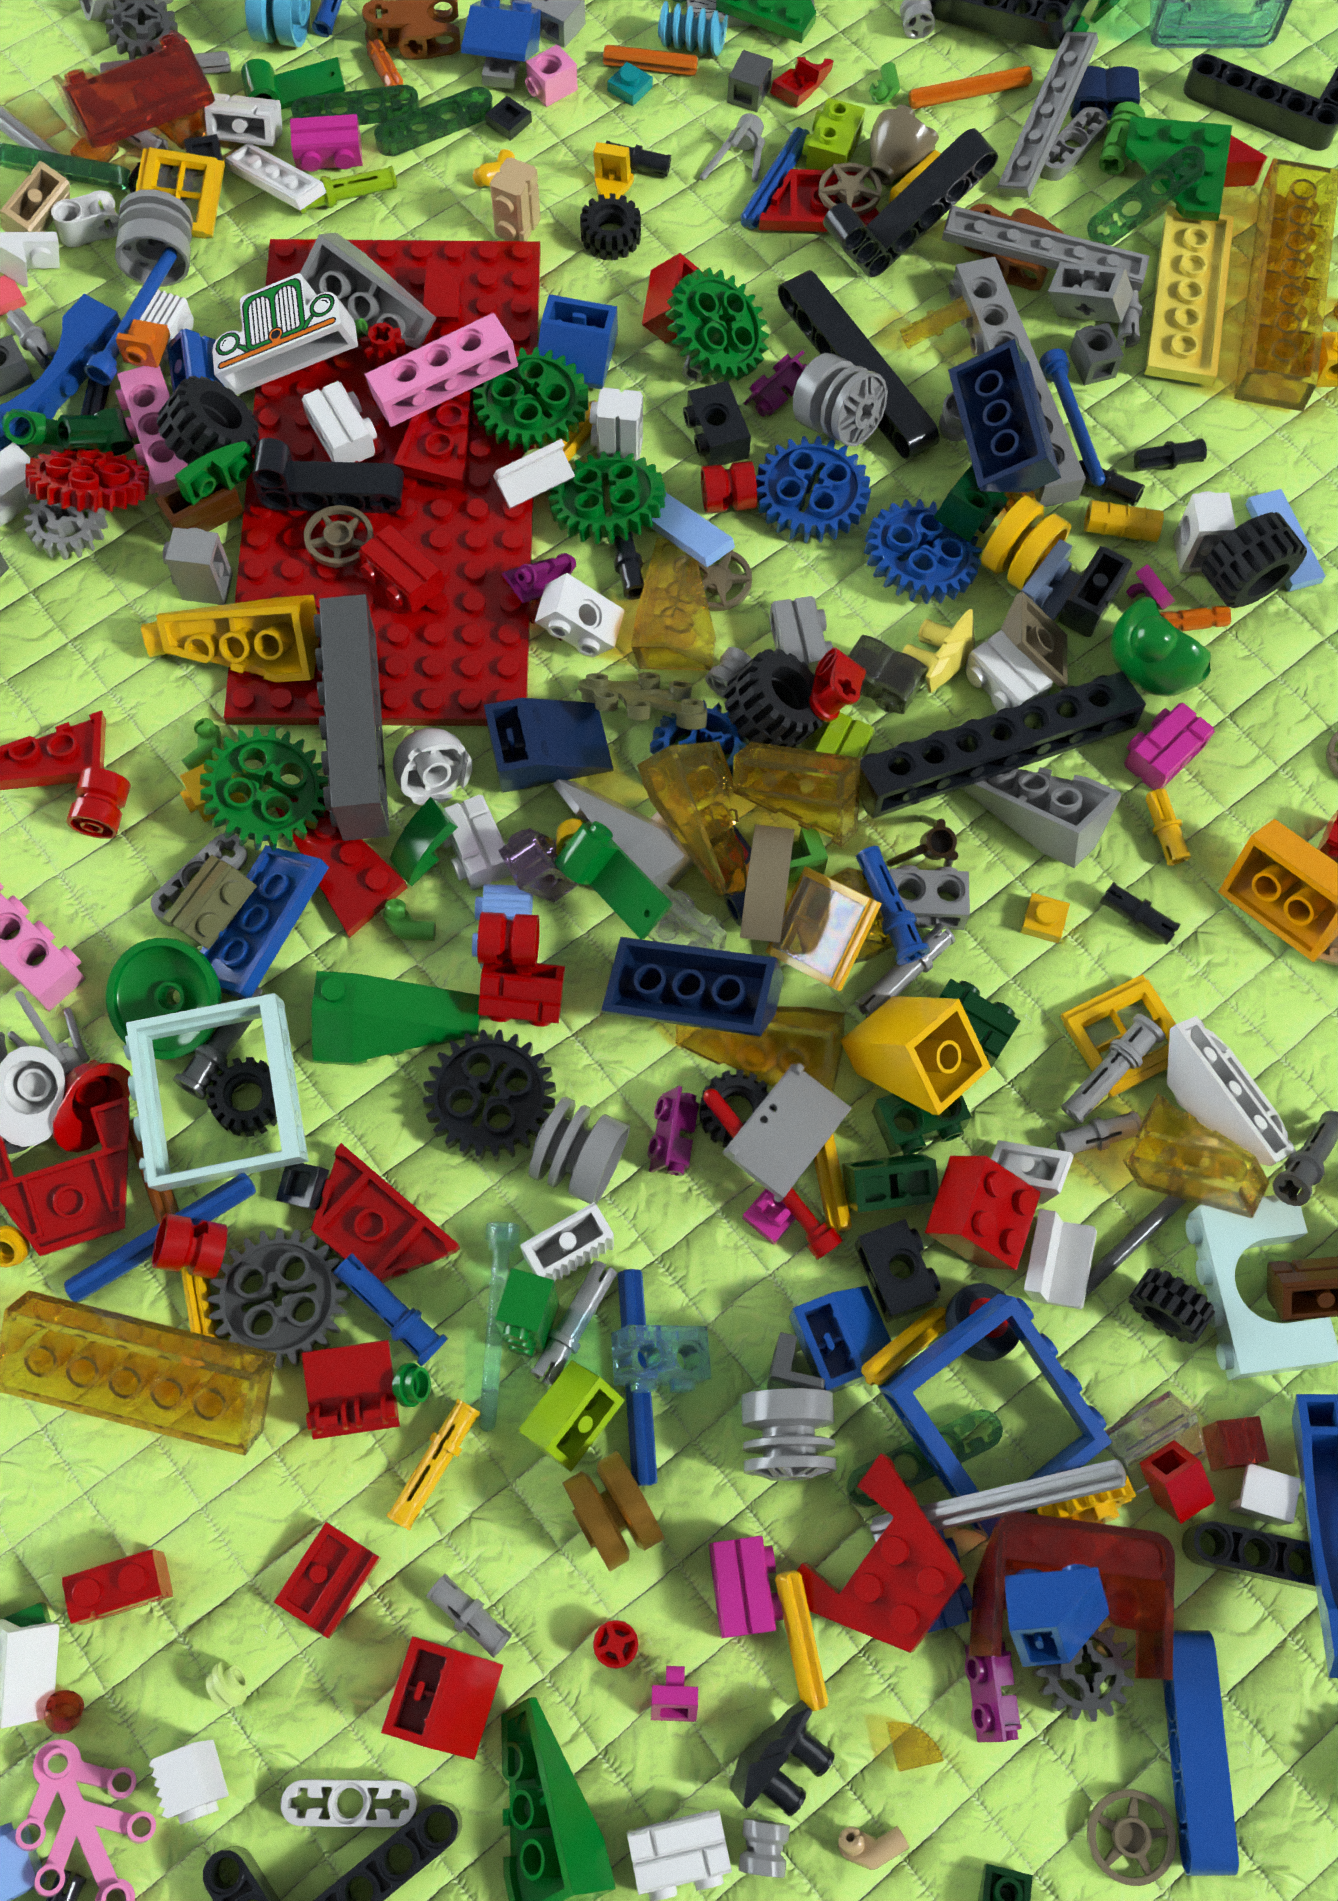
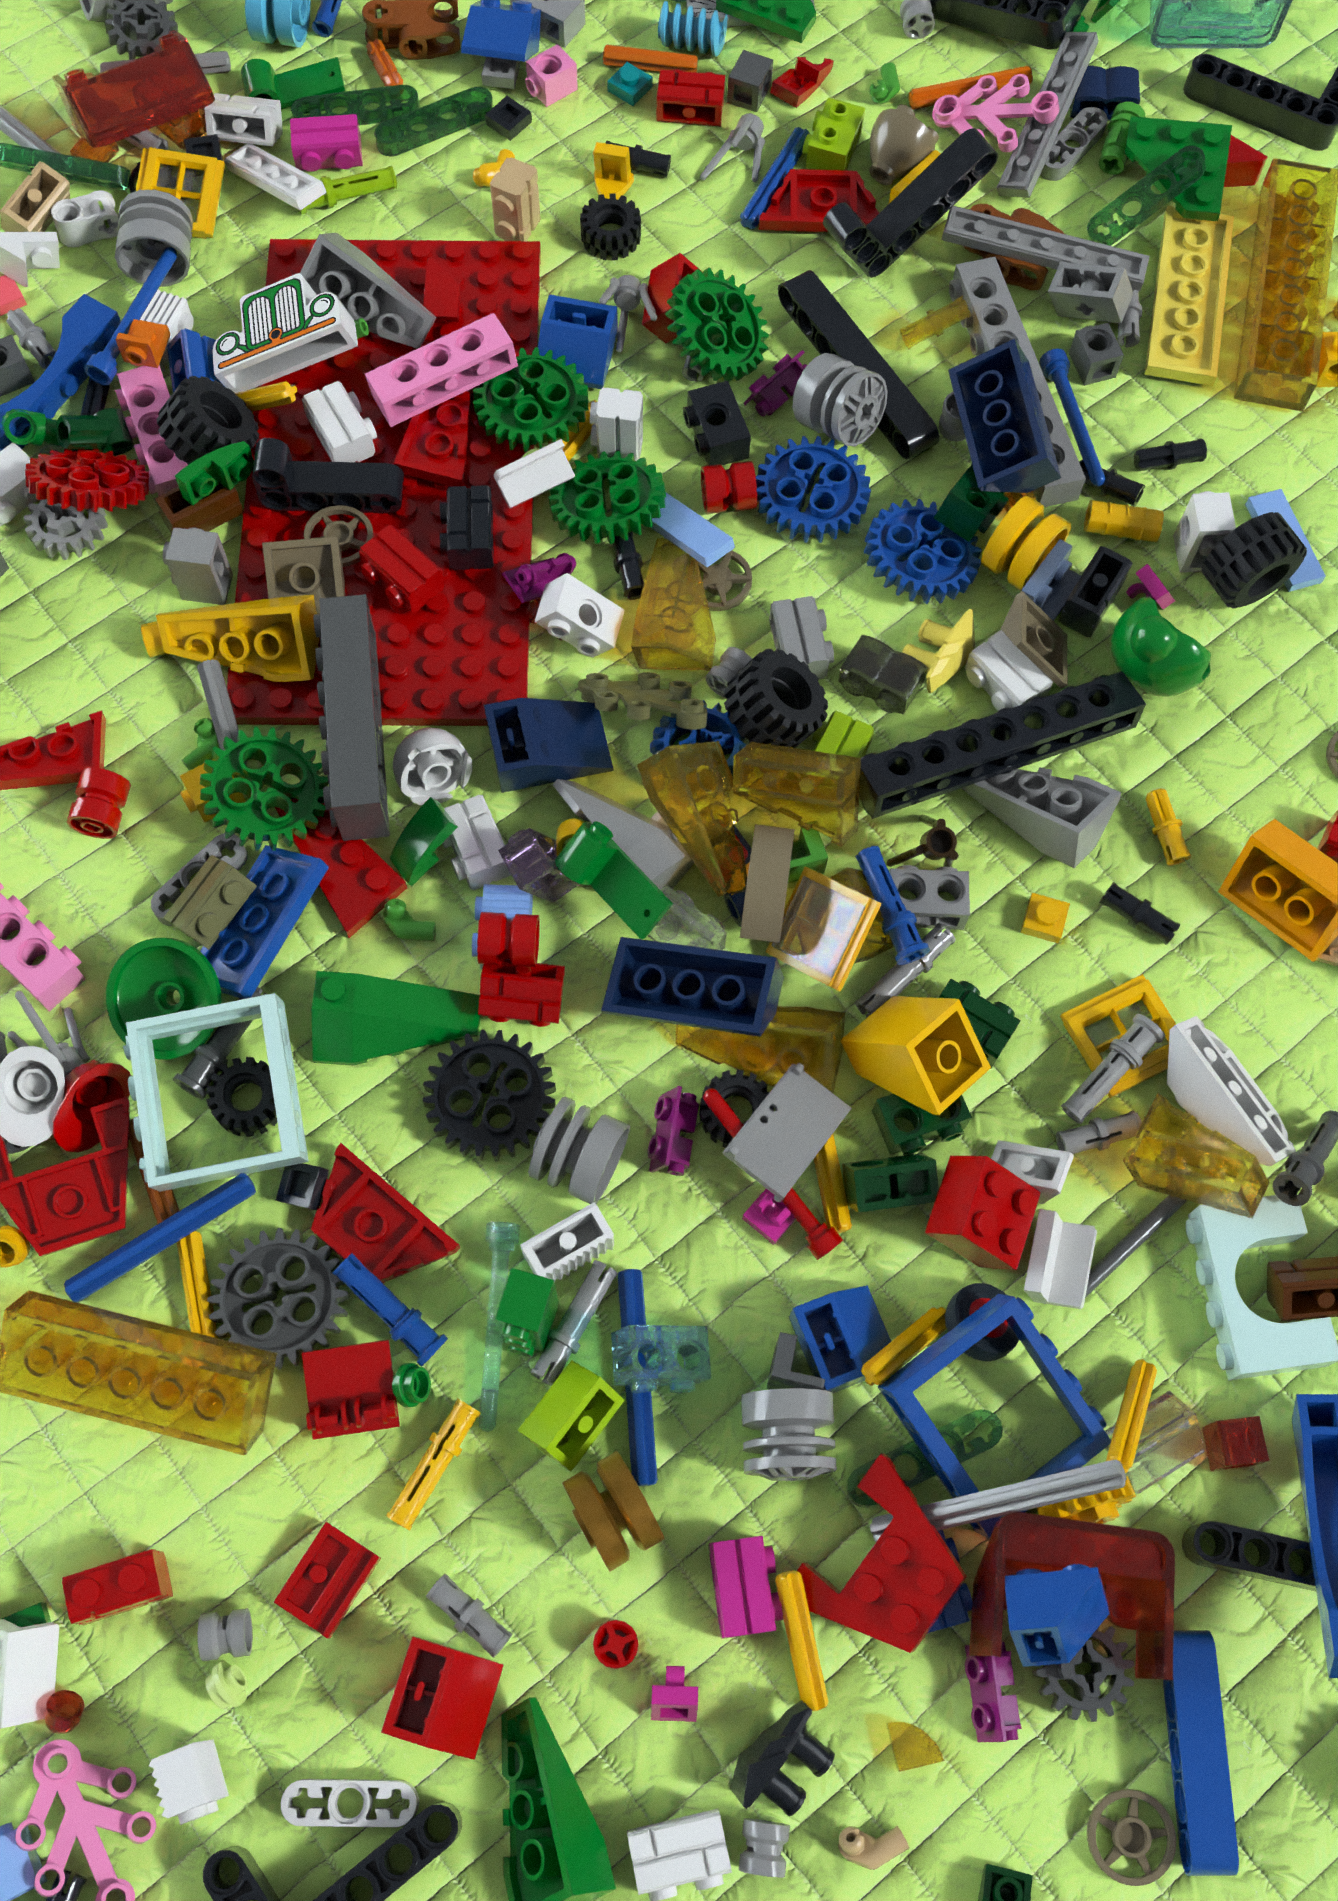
(189, 1246): red wheel -> none
(218, 701): none -> light grey axle
(225, 1634): none -> light grey wheel
(268, 396): none -> yellow axle
(304, 568): none -> dark tan slope
(383, 344): red gear -> none
(468, 527): none -> black brick
(627, 296): none -> light grey plant
(690, 97): none -> red brick
(835, 684): red piece -> none
(849, 187): dark tan wheel -> none
(896, 1295): black brick -> none
(954, 110): none -> bright pink plant
(1132, 1413): none -> yellow axle
(1168, 746): dark pink brick -> none
(1171, 1305): black tyre -> none
(1177, 1481): red brick -> none
(1199, 618): orange axle -> none
(1267, 1496): white panel -> none

